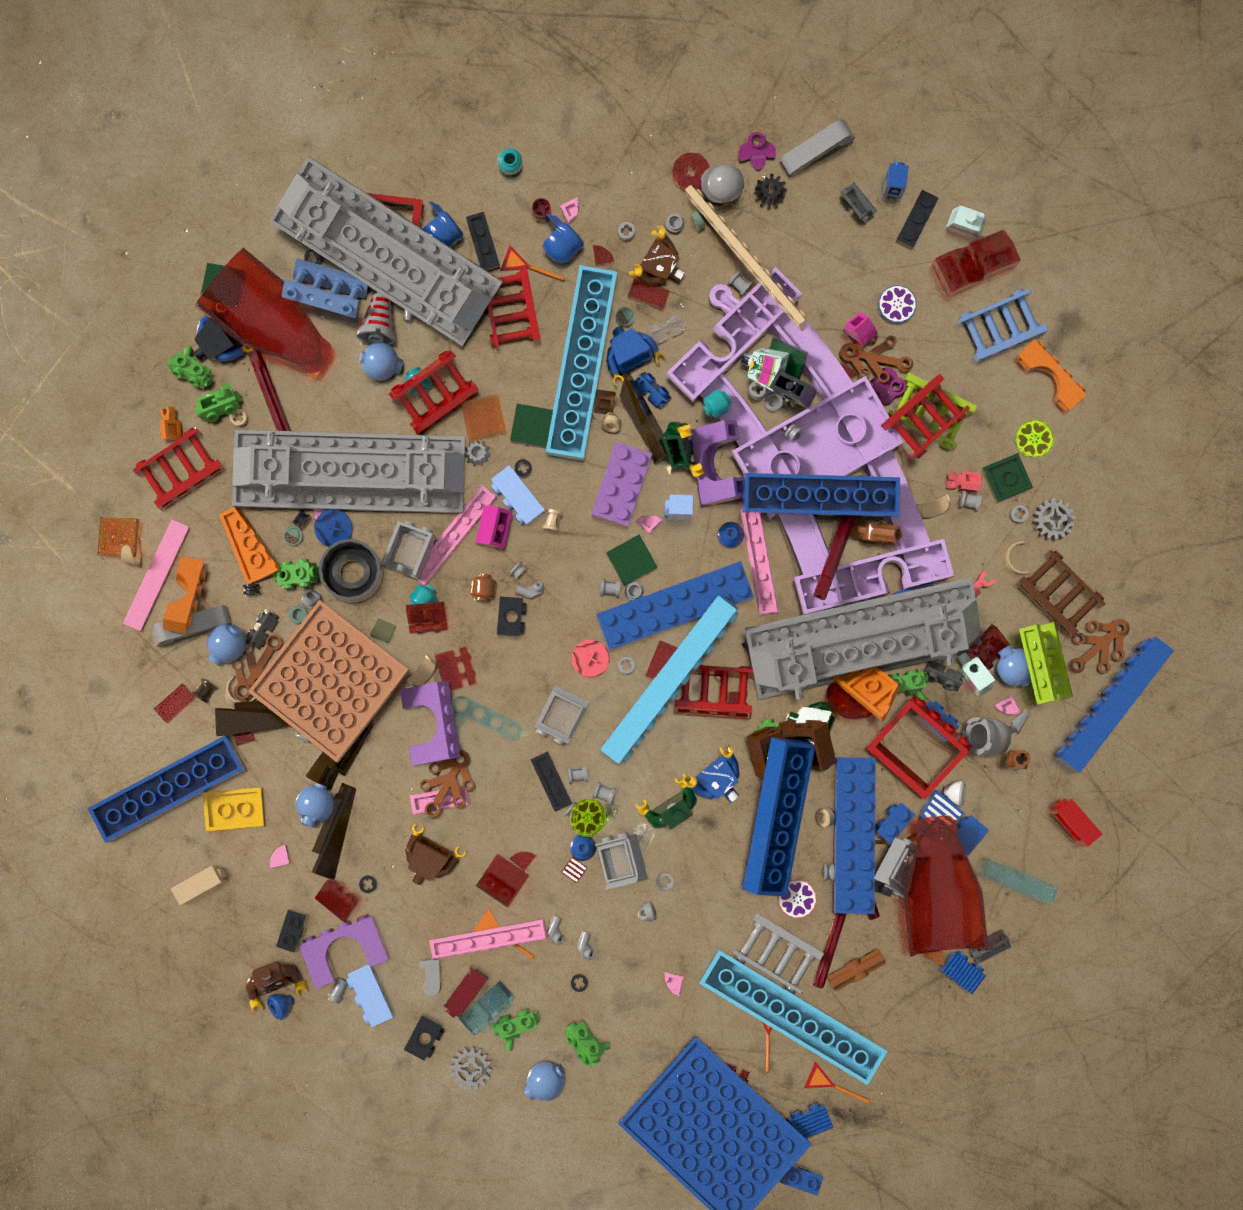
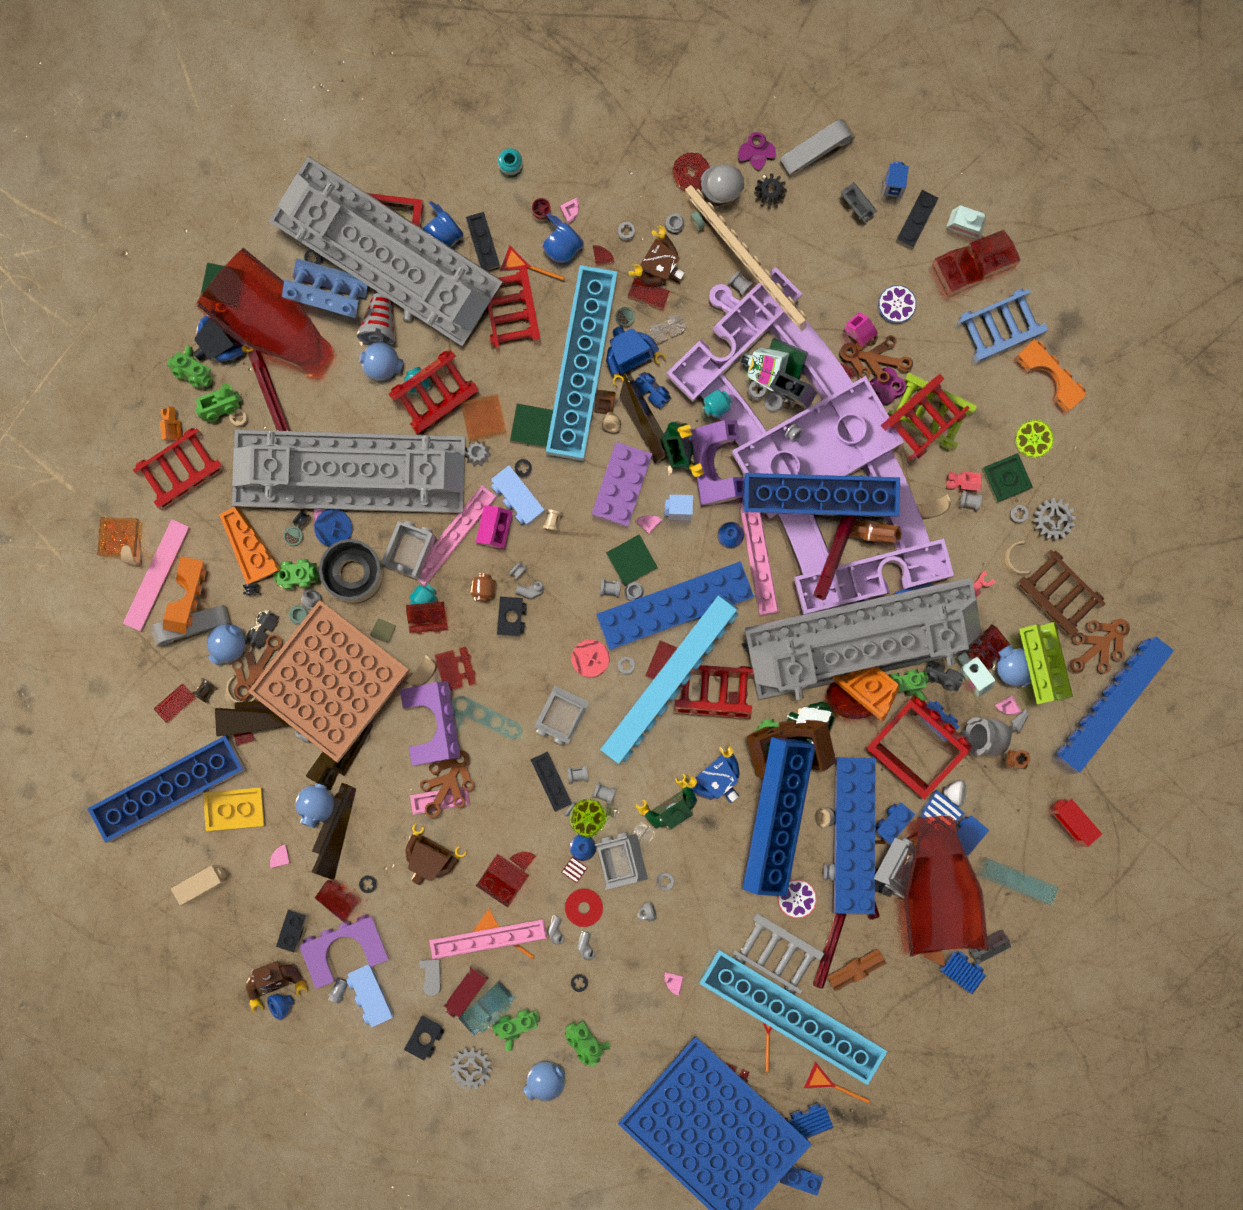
(583, 919): none -> red tile

